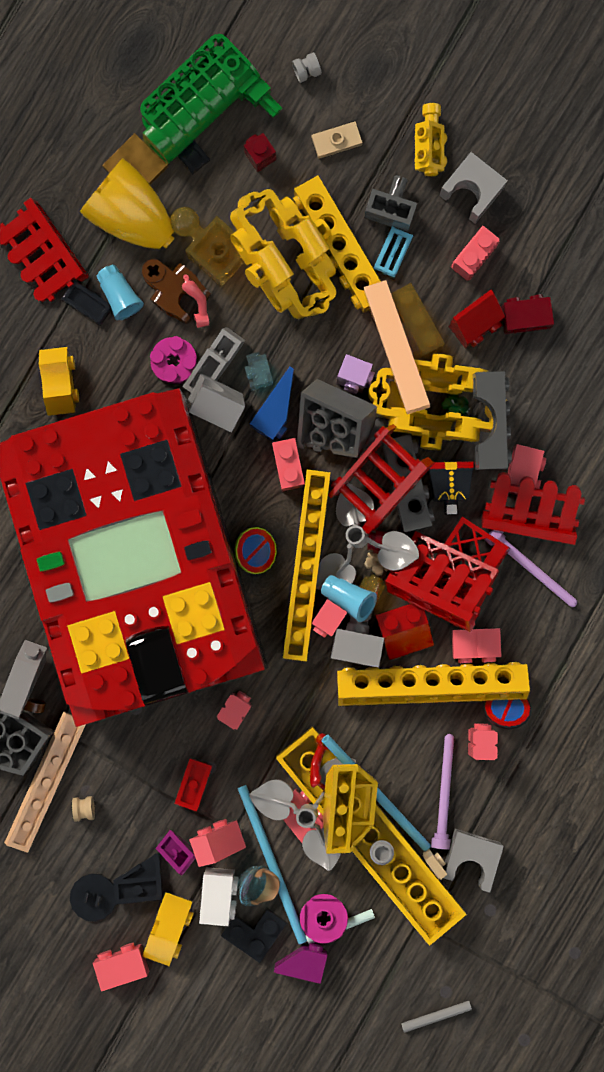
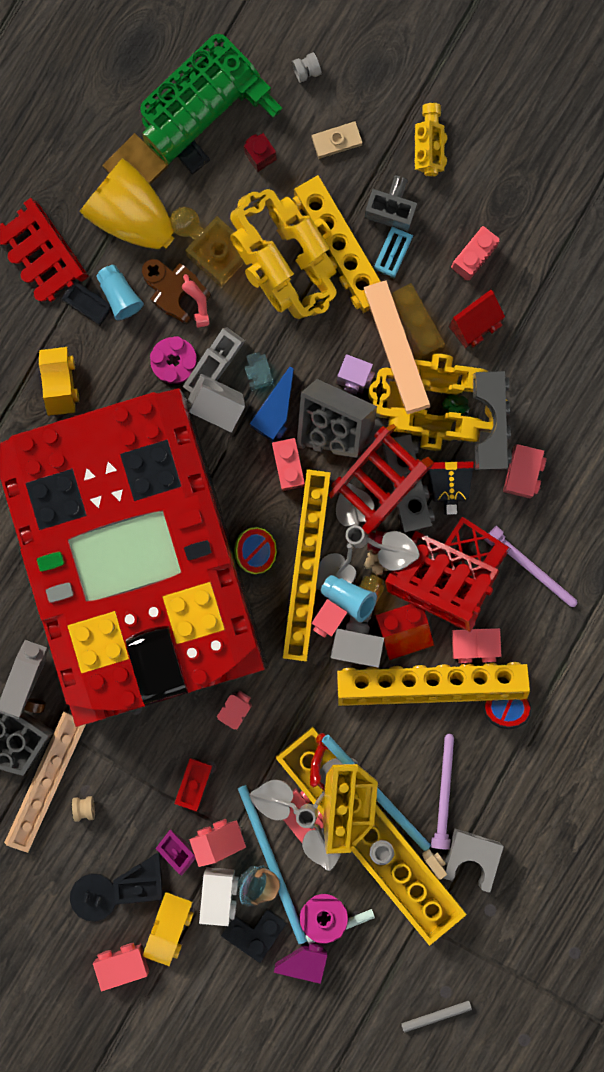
(478, 178): light grey piece -> none
(482, 742): coral brick -> none
(527, 314): dark red brick -> none
(541, 526): red fence -> none

